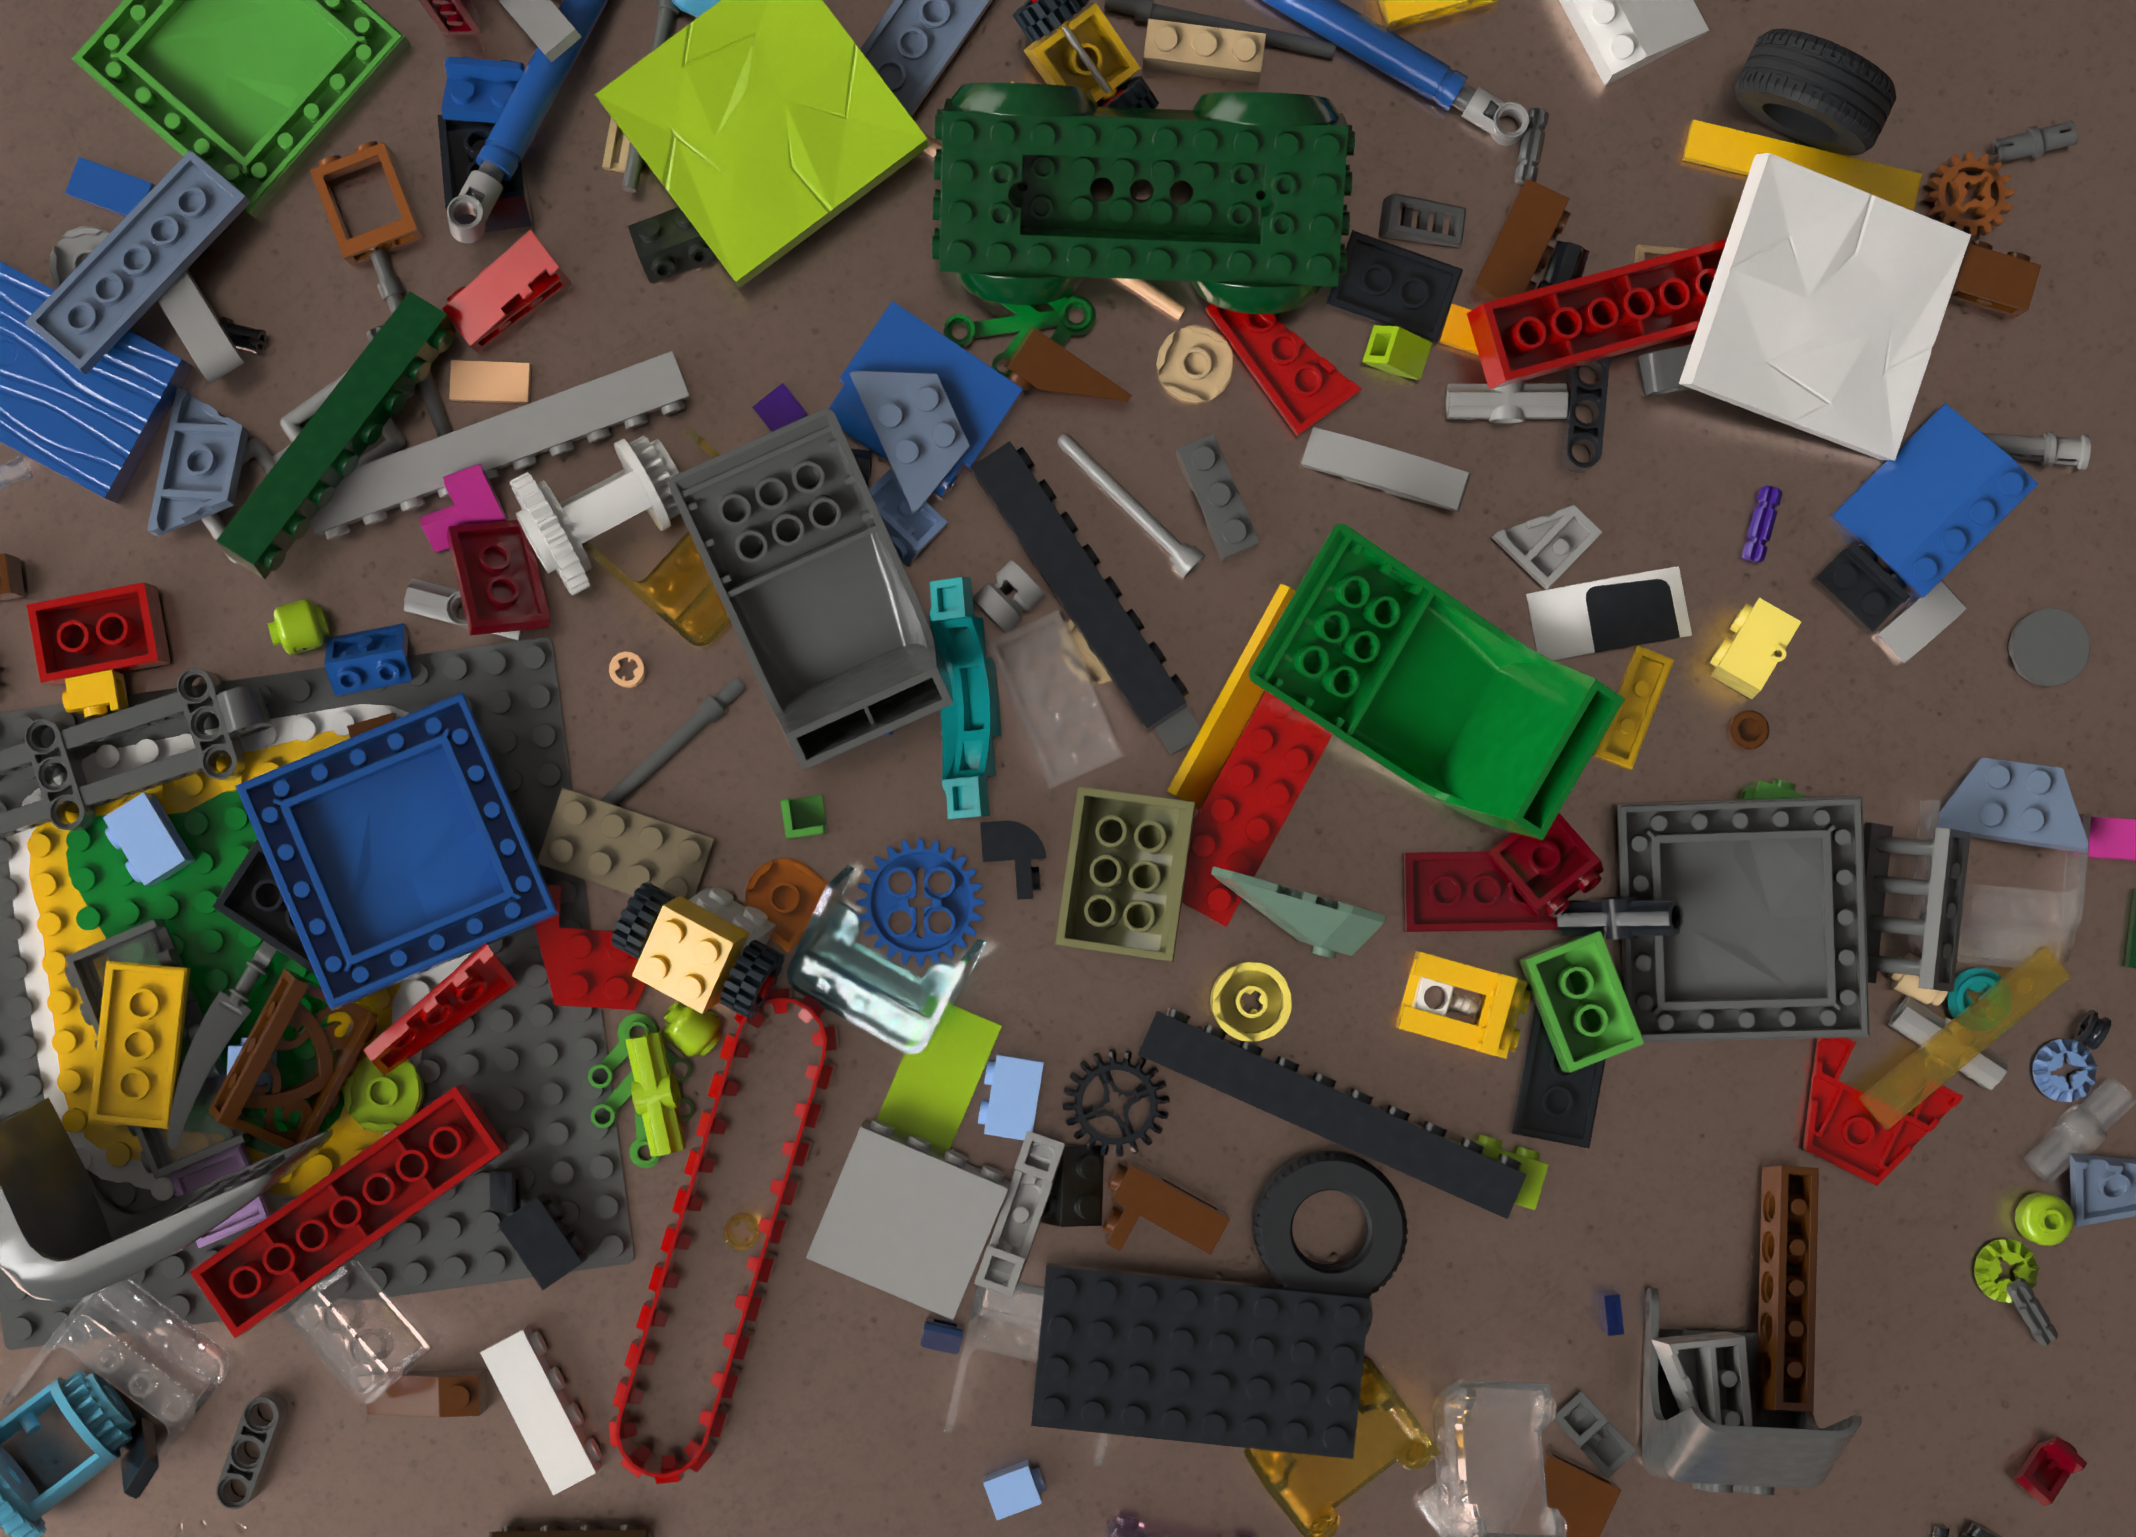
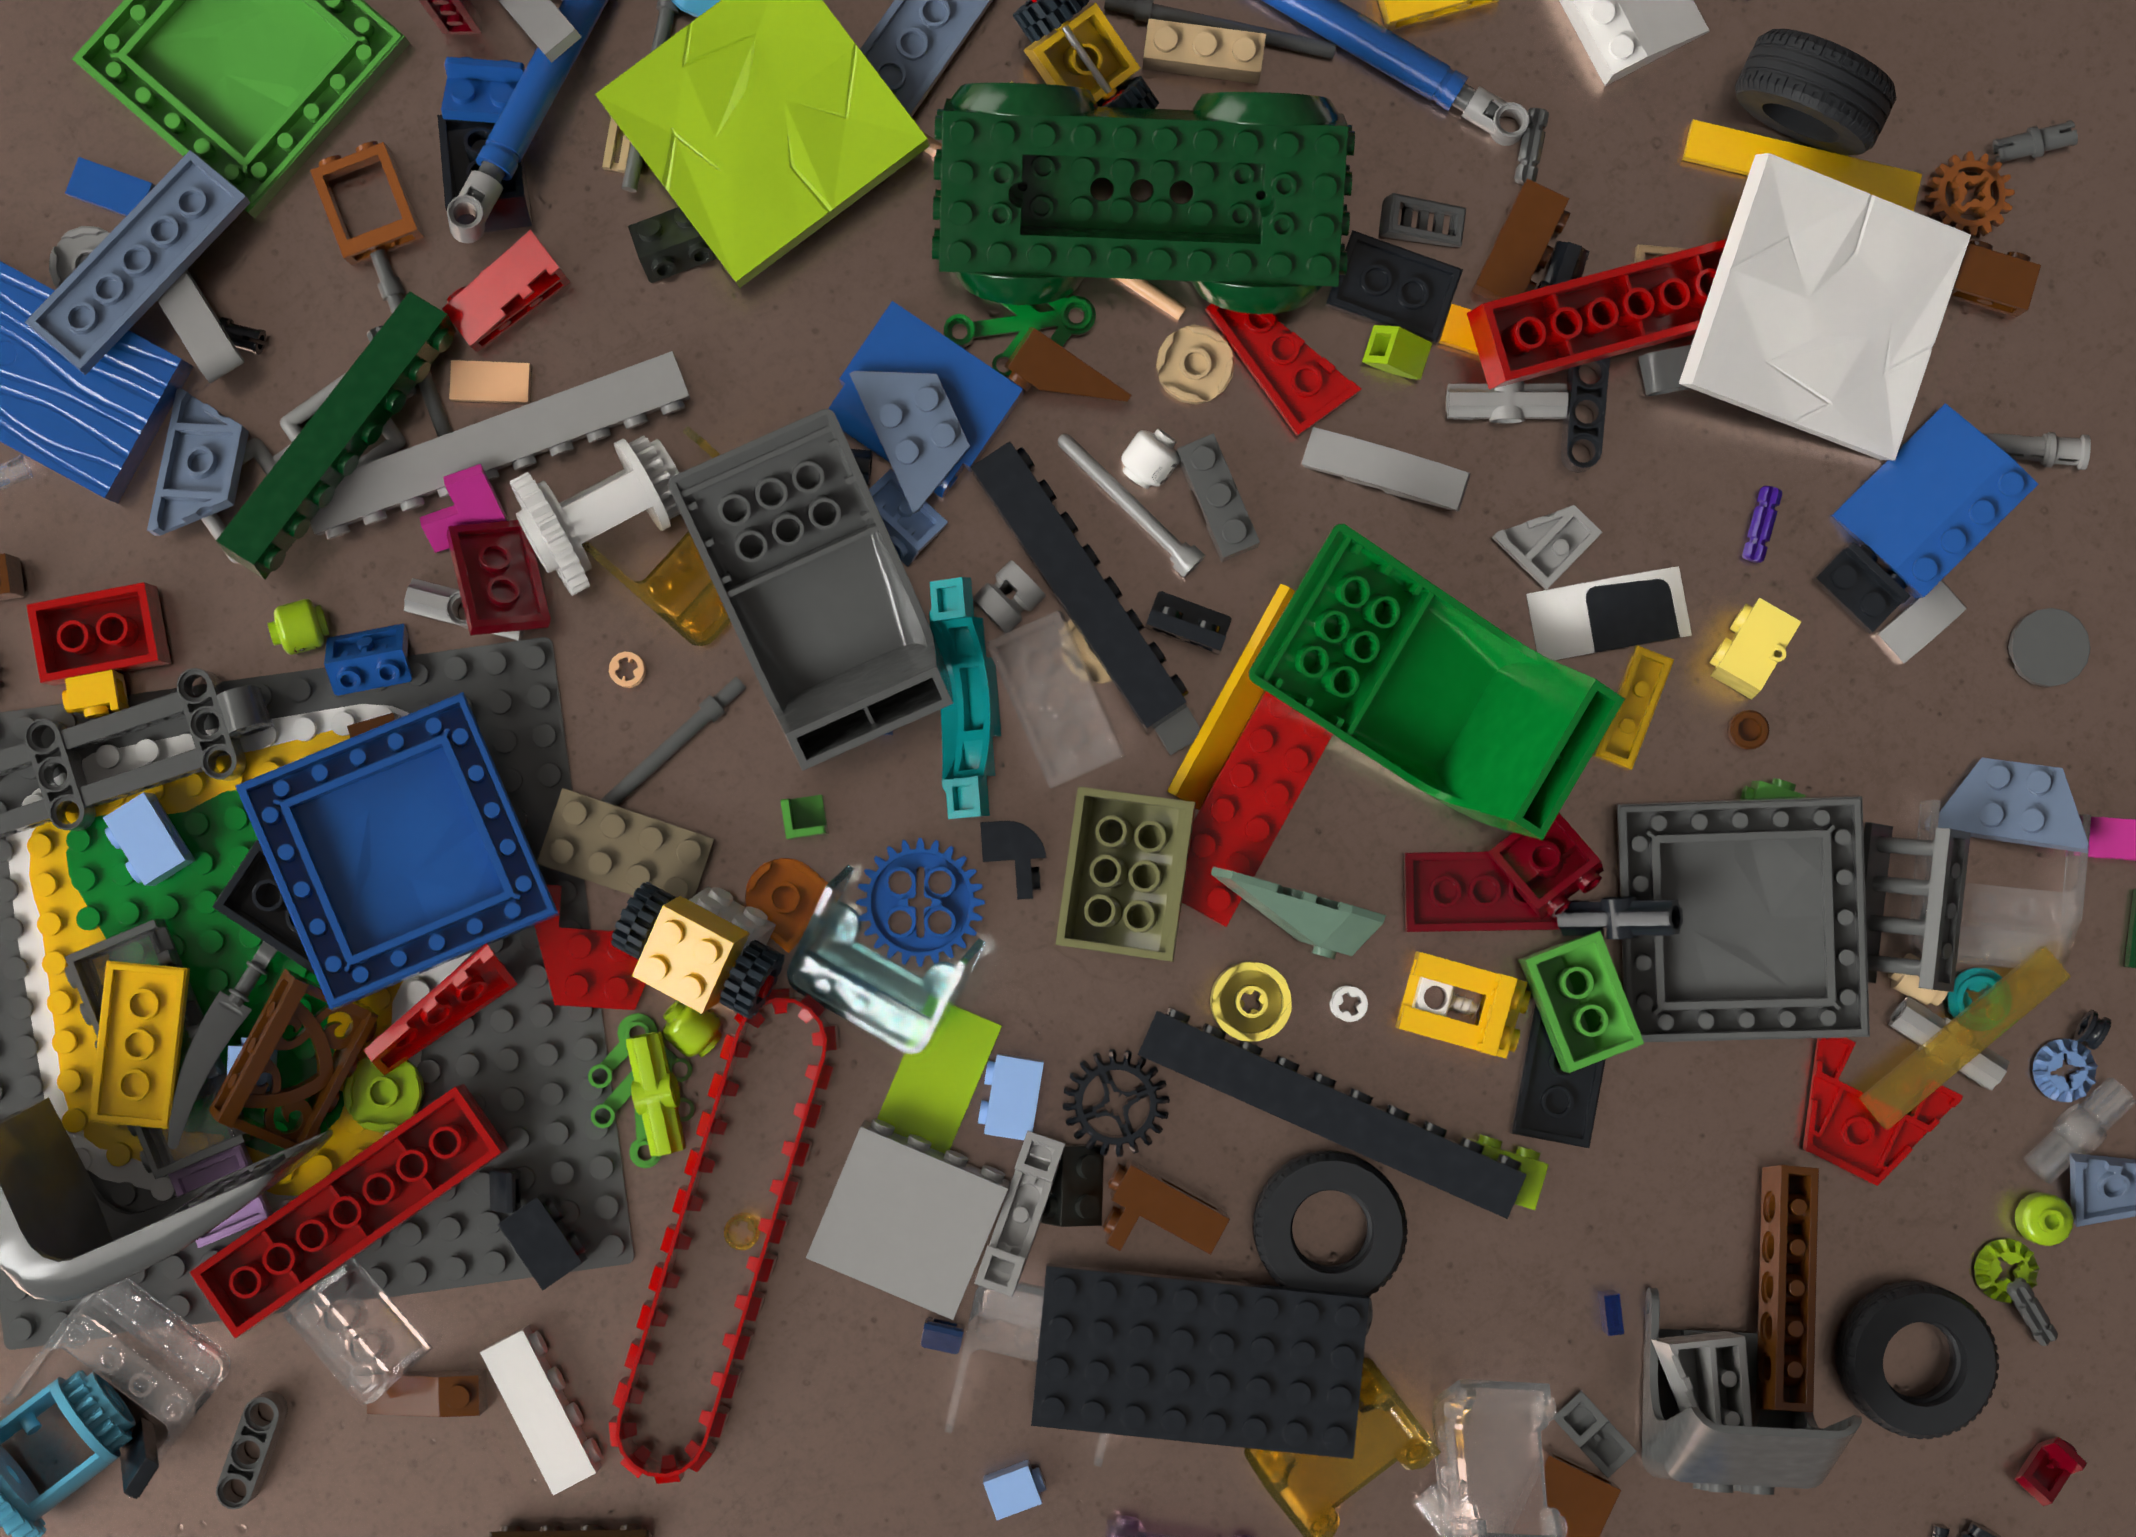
(779, 408): dark purple tile -> none
(1150, 458): none -> white head
(1188, 622): none -> black bracket
(1360, 1007): none -> white bush
(1968, 1376): none -> black tyre

